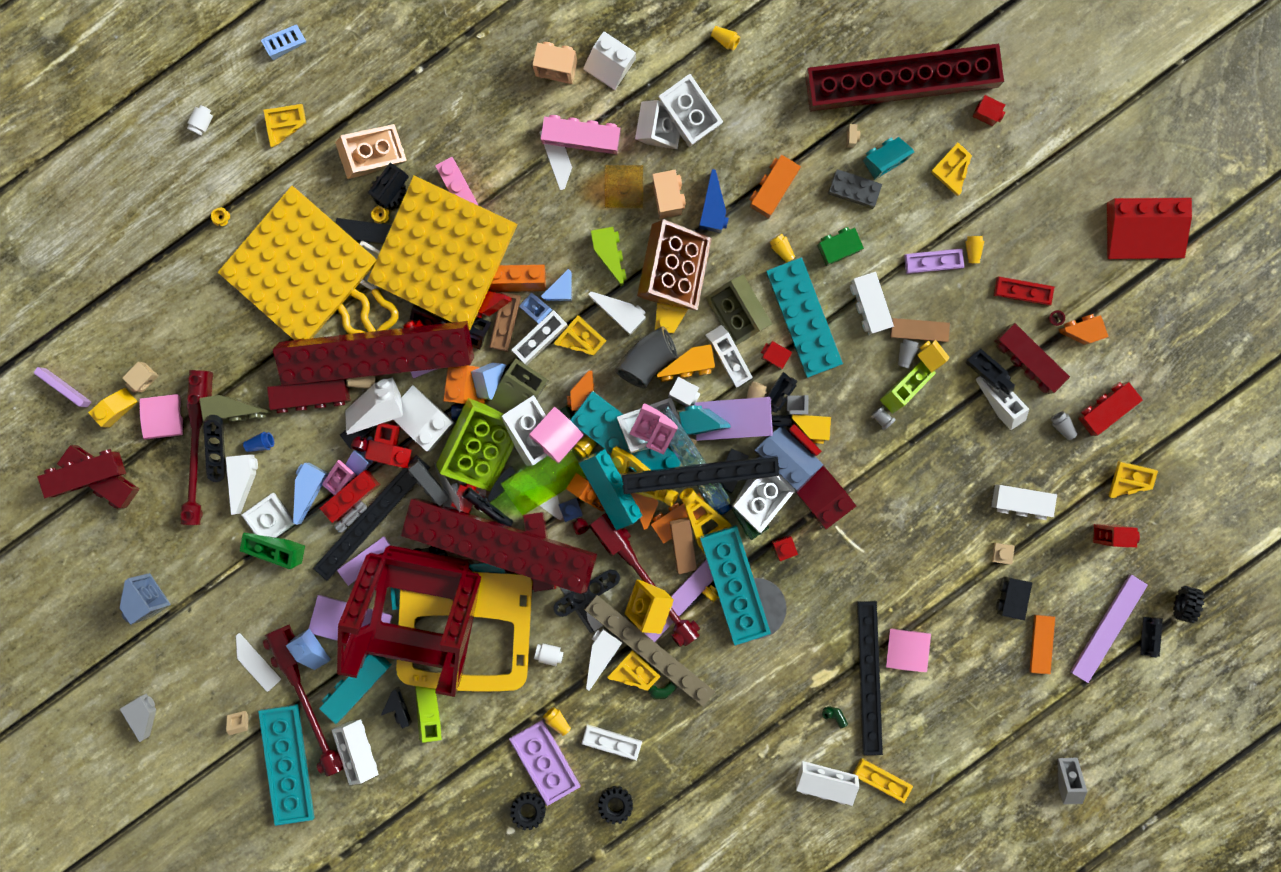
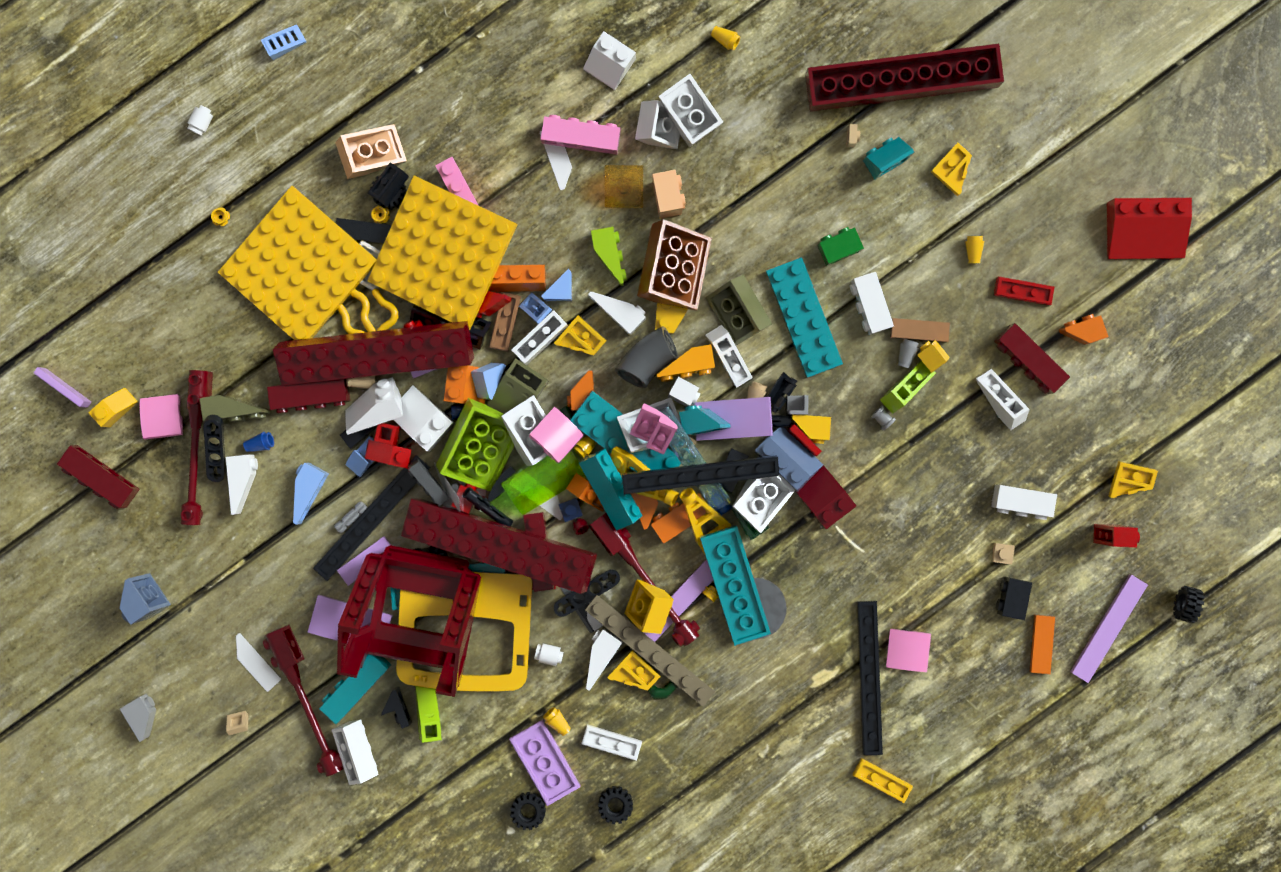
(82, 474): dark red brick -> none
(140, 377): tan brick -> none
(268, 517): white tile -> none
(272, 549): green slope -> none
(283, 122): yellow wing -> none
(286, 764): teal plate -> none
(308, 650): light blue slope -> none
(338, 477): bright pink slope -> none
(349, 496): red brick -> none
(359, 445): dark red hinge -> none
(555, 62): light nougat brick -> none
(683, 545): medium nougat tile -> none
(714, 209): blue slope -> none
(774, 186): orange brick -> none
(775, 354): red brick -> none
(782, 247): yellow cone -> none
(784, 548): red brick -> none
(827, 783): white brick -> none
(835, 713): dark green arm -> none
(855, 189): dark grey piece -> none
(934, 261): lavender tile -> none
(989, 111): red brick -> none
(991, 371): black hinge -> none
(1061, 316): dark red hinge -> none
(1064, 425): light grey cone -> none
(1071, 781): light grey slope -> none
(1109, 408): red brick -> none
(1151, 637): black hinge -> none

